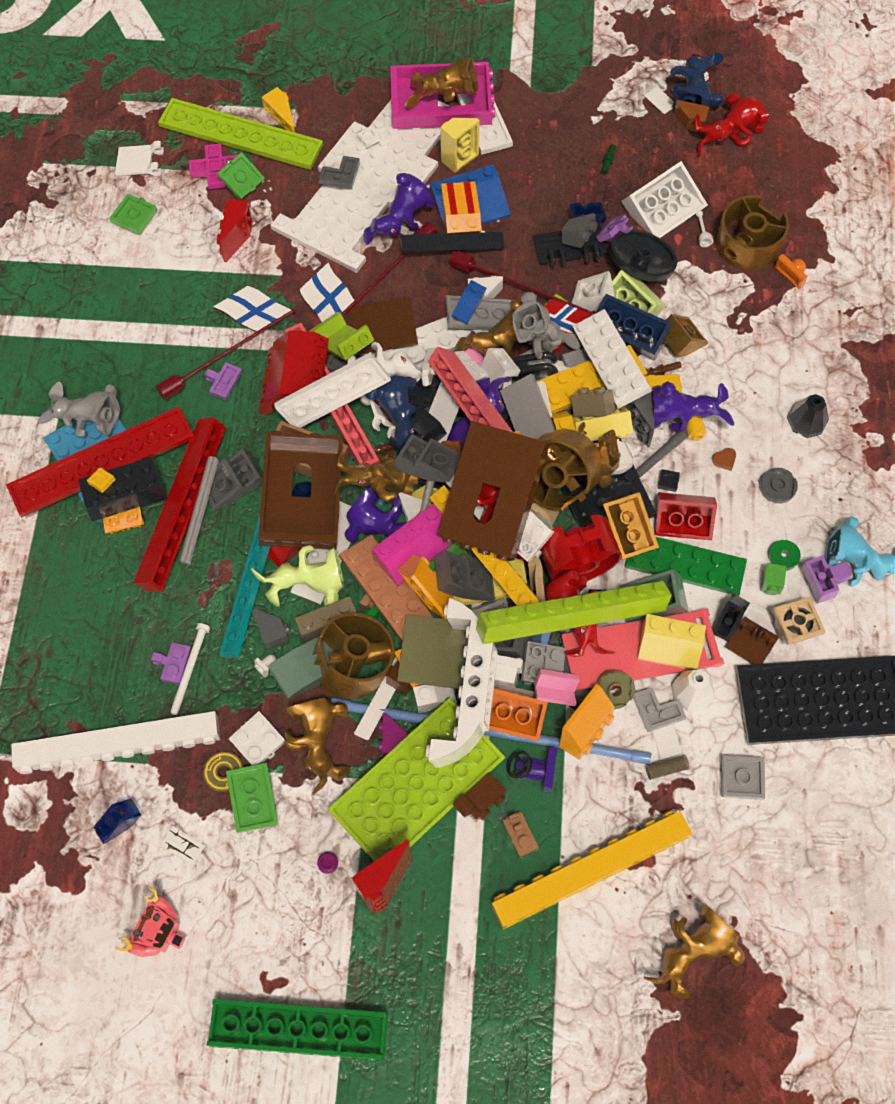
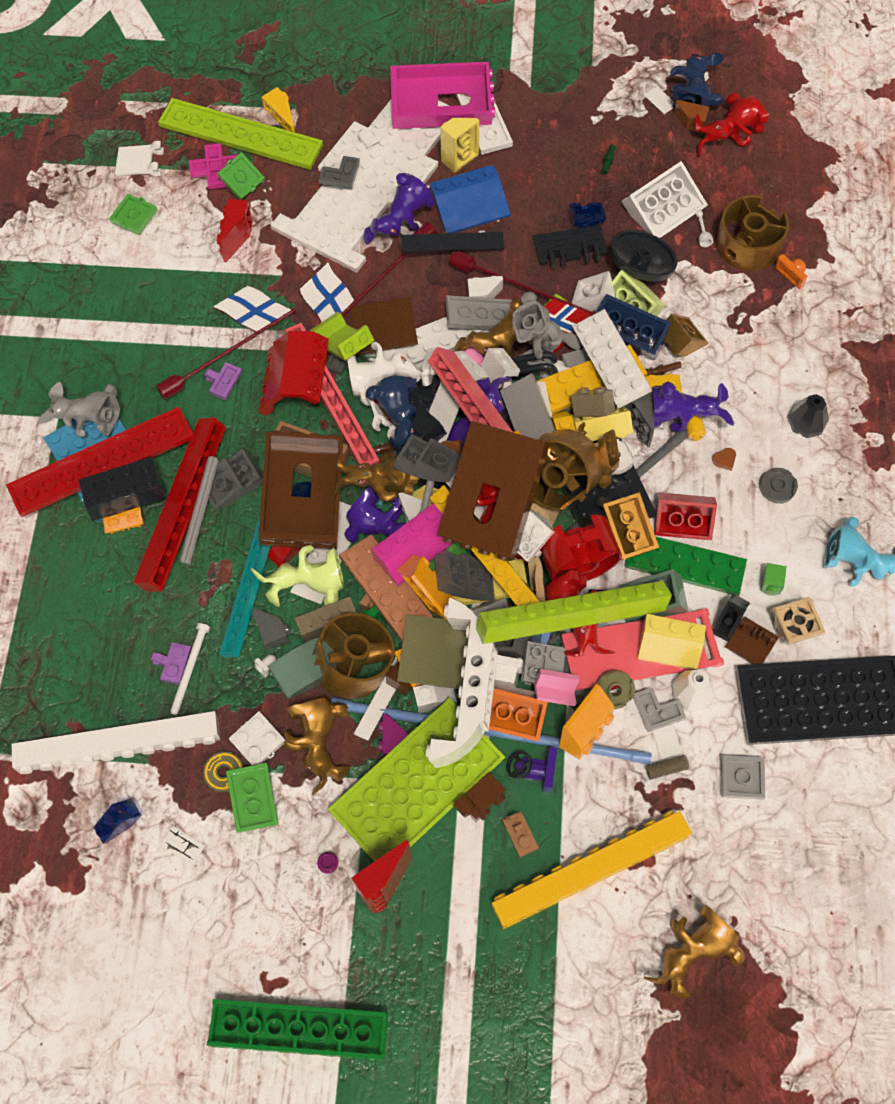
(101, 480): yellow tile -> none
(154, 929): coral torso -> none
(333, 391): white plate -> none
(458, 77): pearl gold animal -> none
(461, 208): light orange slope -> none
(469, 302): blue slope -> none
(579, 230): dark grey slope -> none
(613, 227): medium lavender plate -> none
(668, 480): black tile -> none
(788, 548): green piece -> none
(824, 577): medium lavender brick -> none

